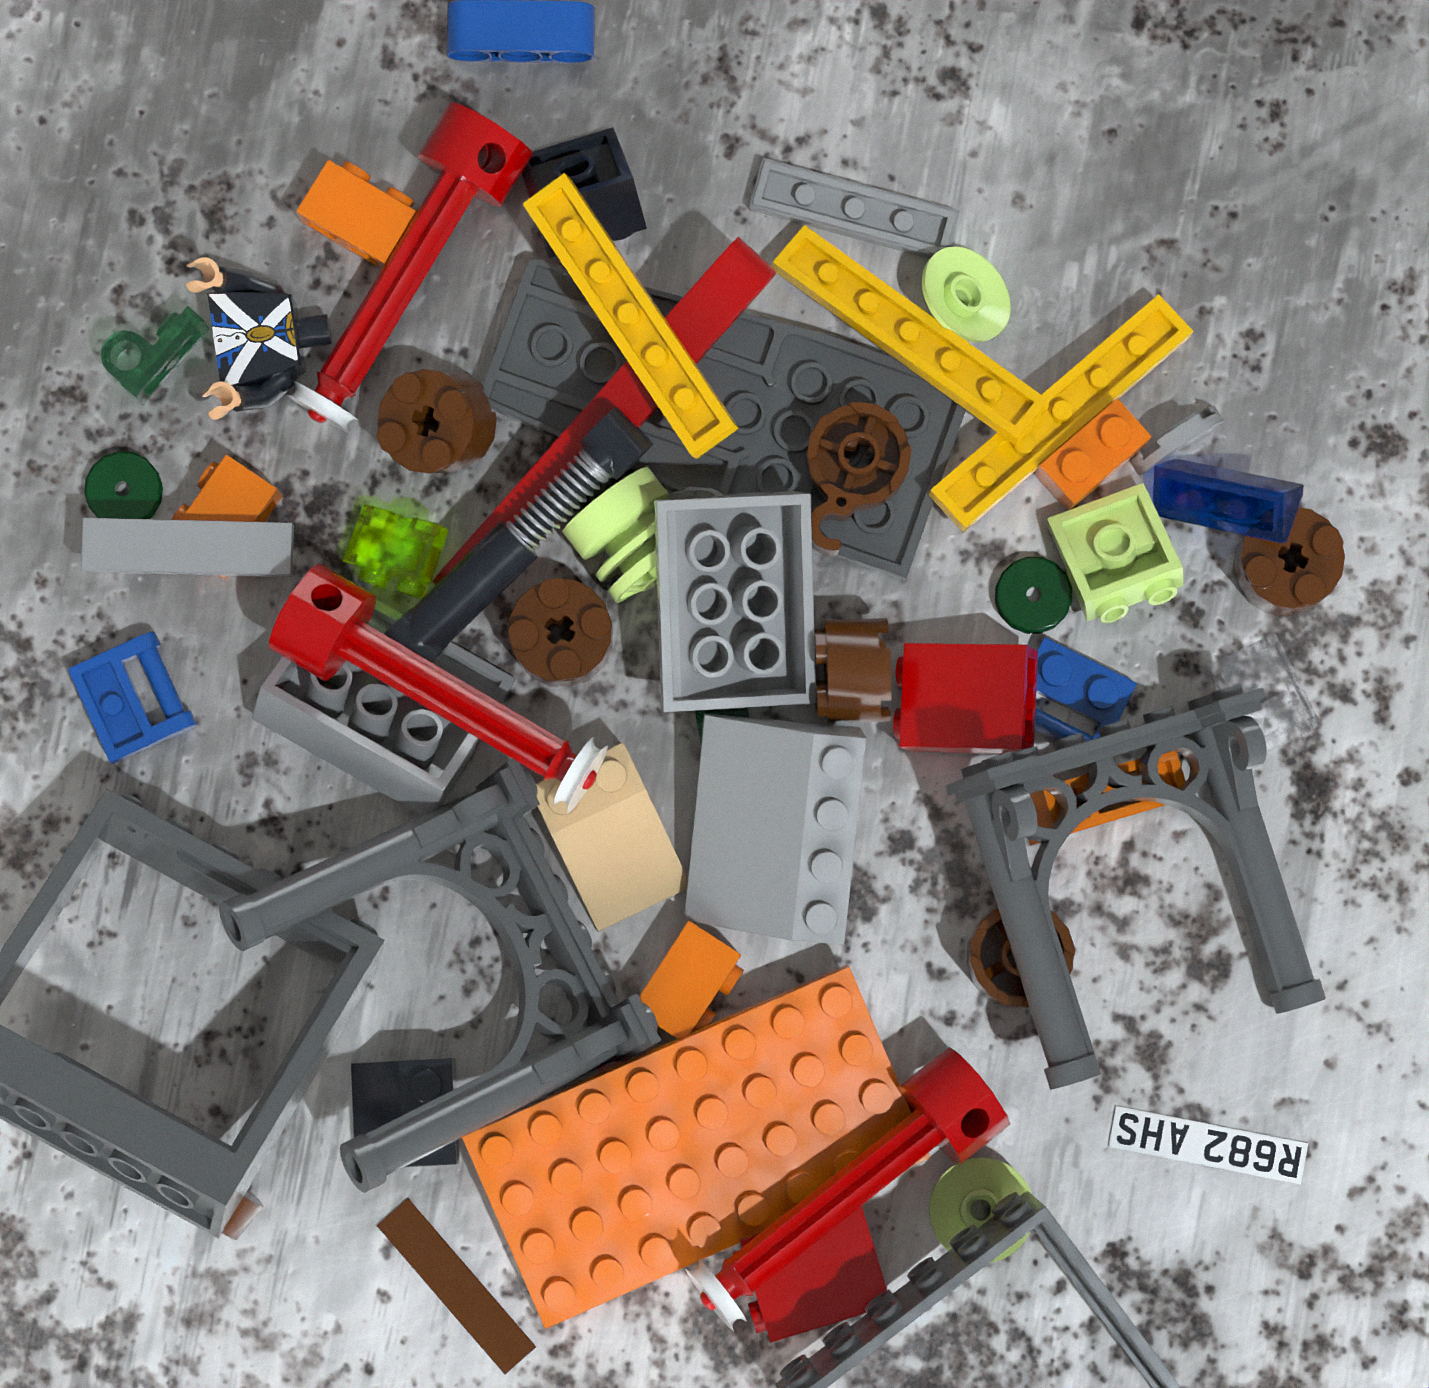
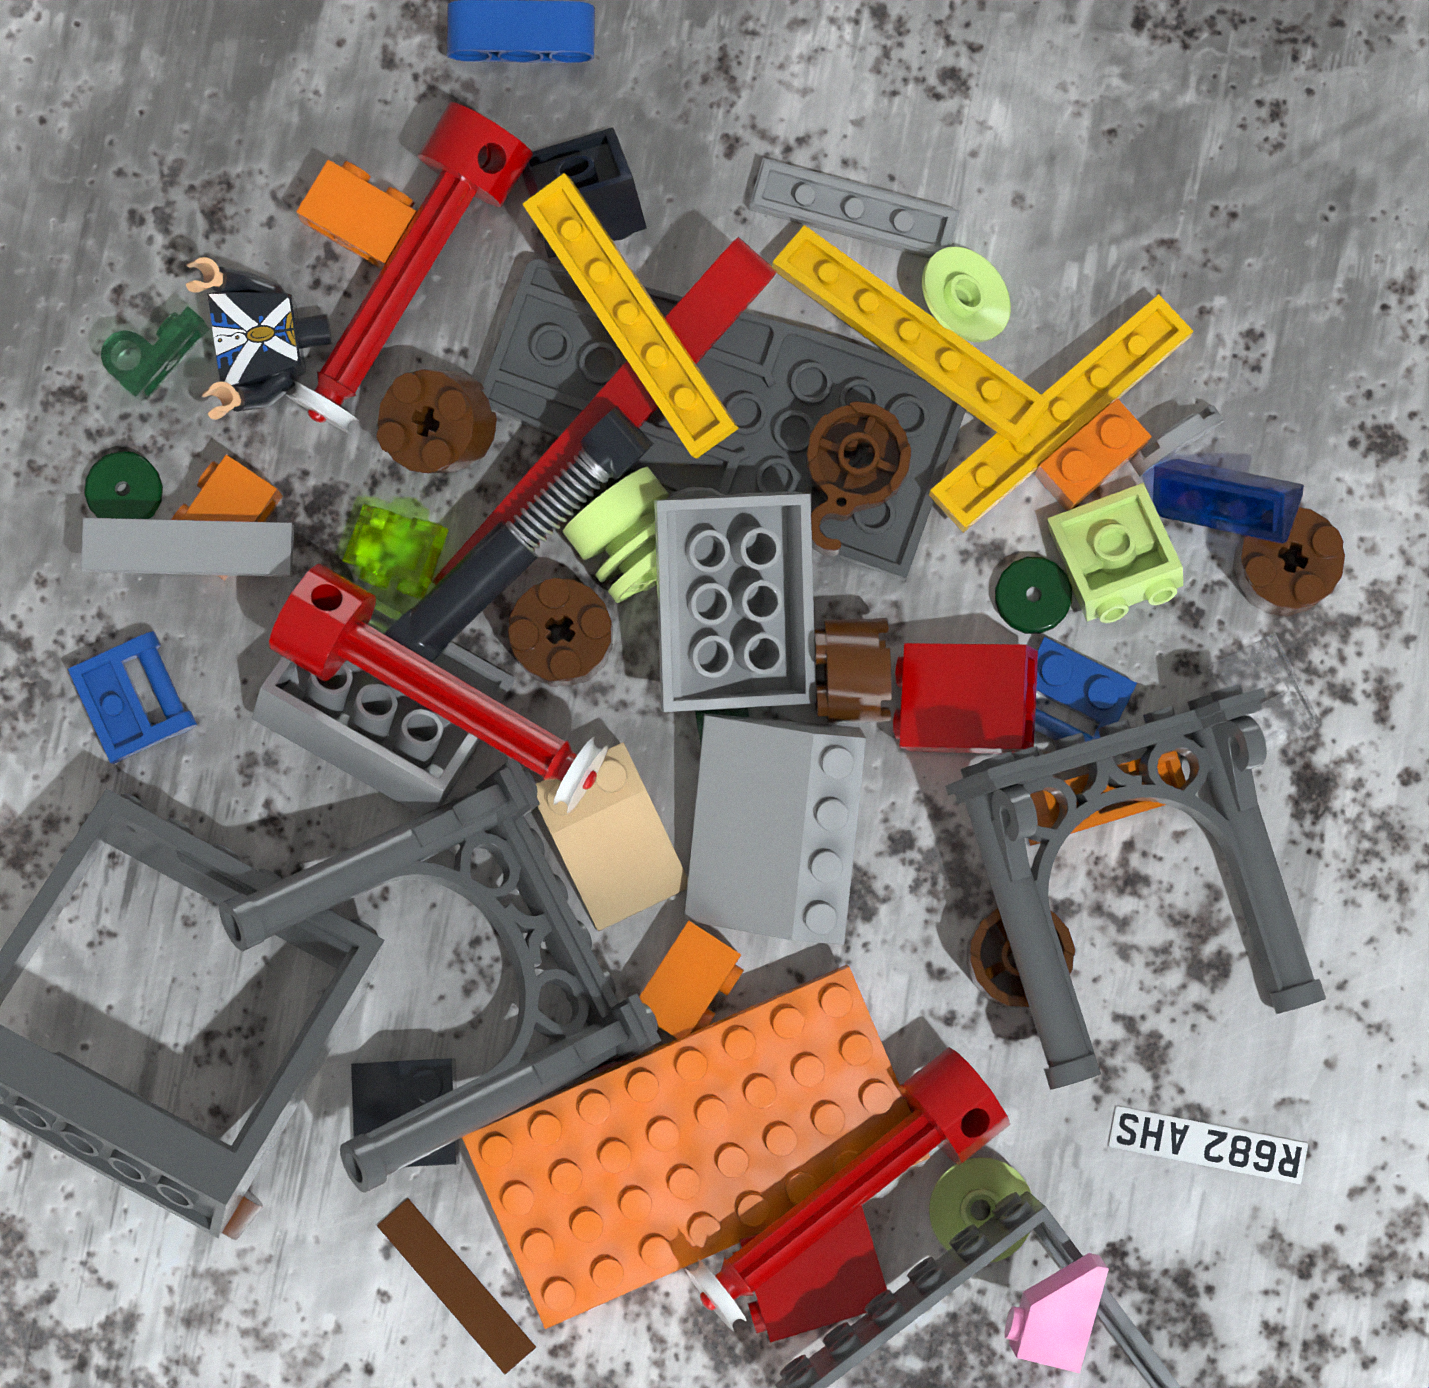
(1058, 1315): none -> bright pink slope

